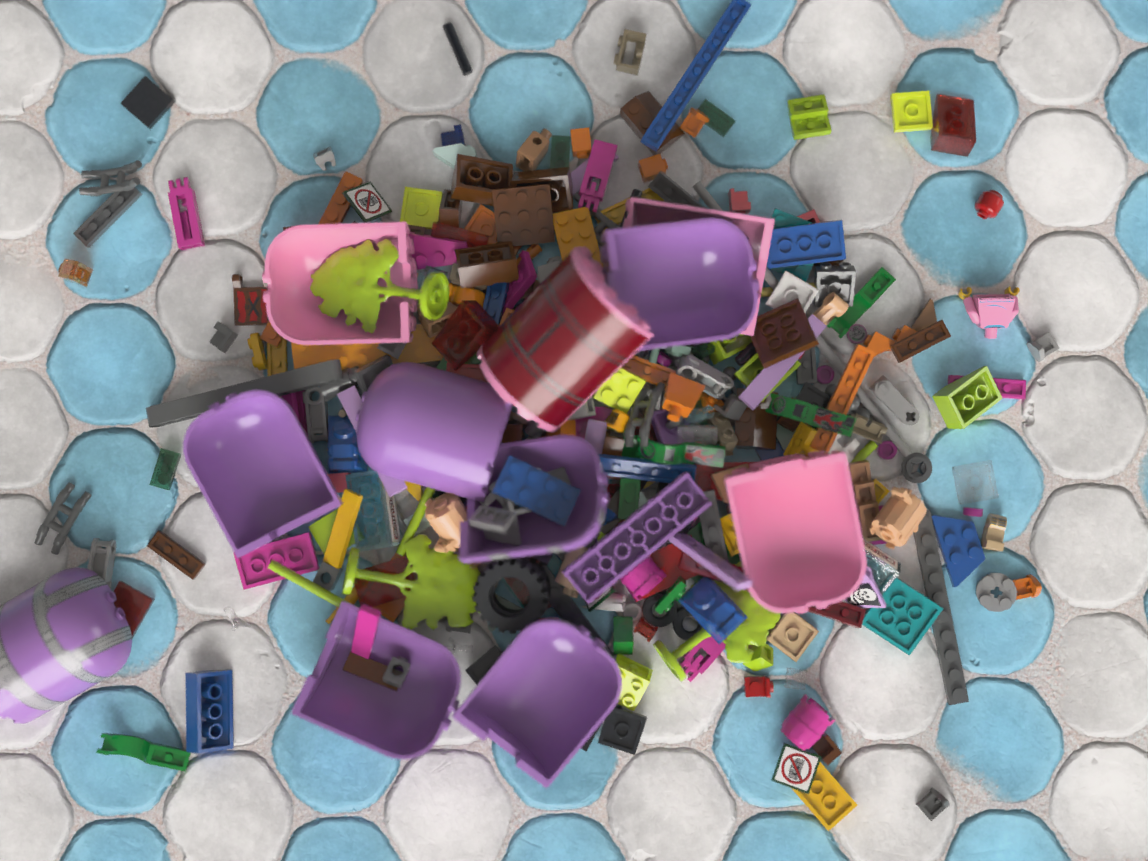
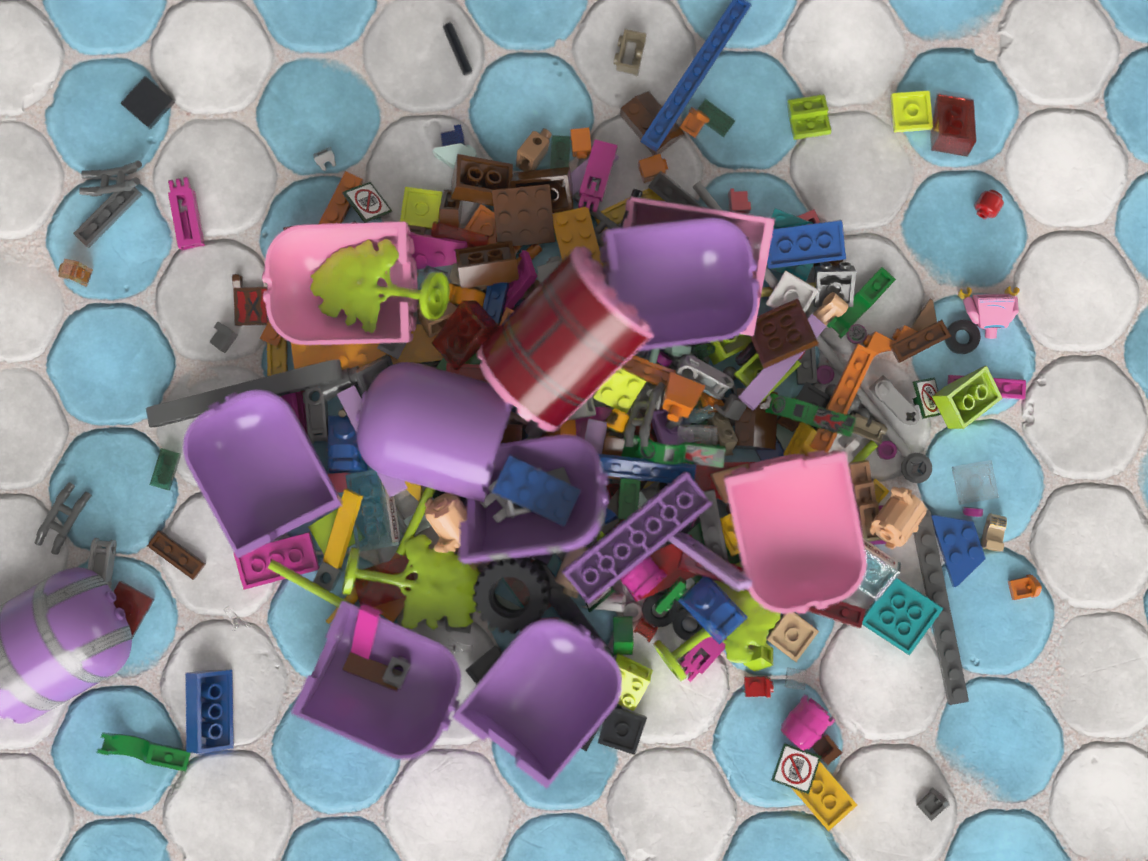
(256, 344): yellow plate -> none
(497, 524): light grey bracket -> none
(867, 593): flag -> none
(924, 391): none -> piece
(973, 332): none -> black tyre
(987, 599): light grey plate -> none
(1042, 346): light grey tile -> none

